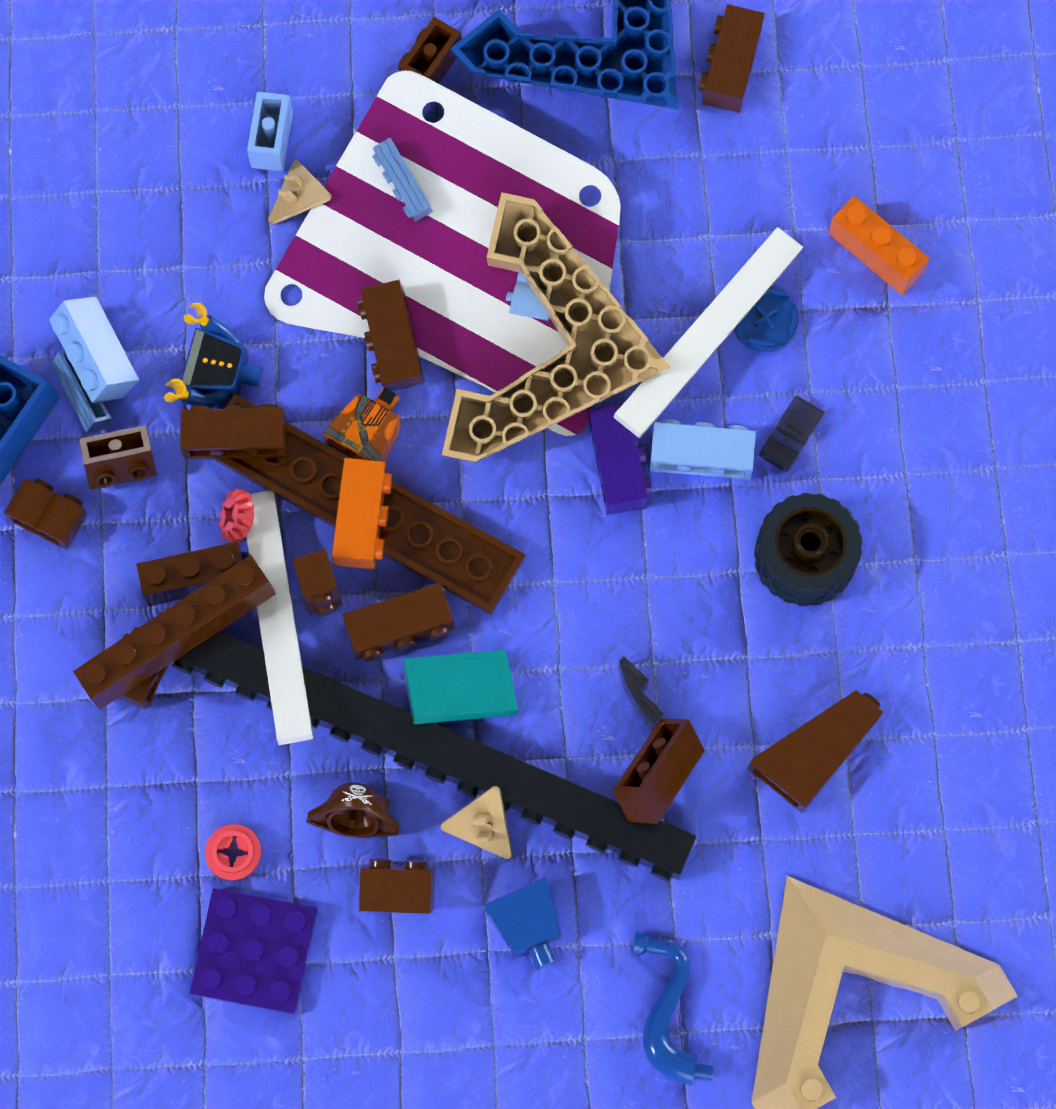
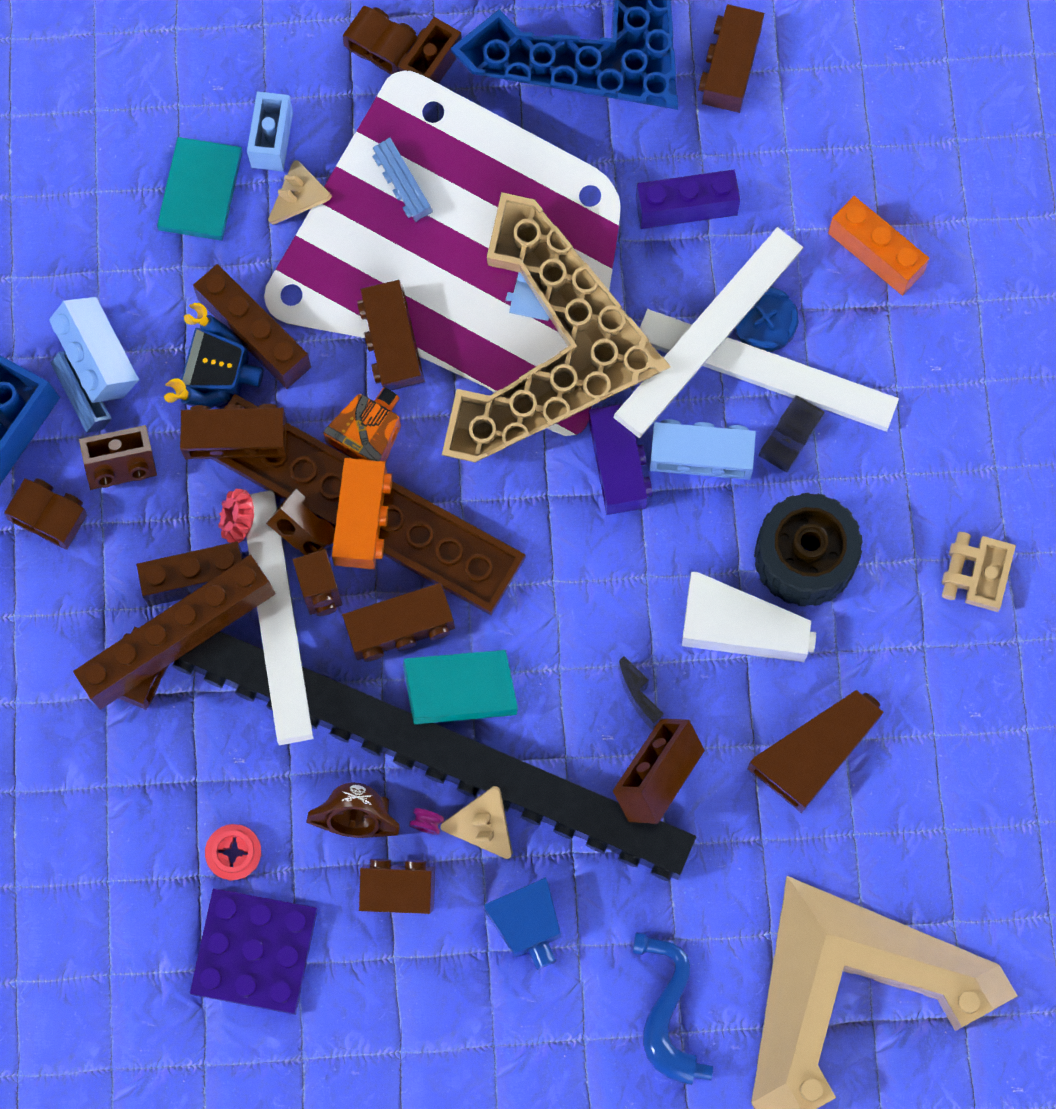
(199, 188): none -> teal tile
(253, 325): none -> reddish brown brick
(301, 526): none -> reddish brown leg
(379, 39): none -> reddish brown brick
(426, 821): none -> magenta bush
(687, 199): none -> dark purple brick
(740, 623): none -> white slope
(780, 374): none -> white tile
(989, 572): none -> tan plate

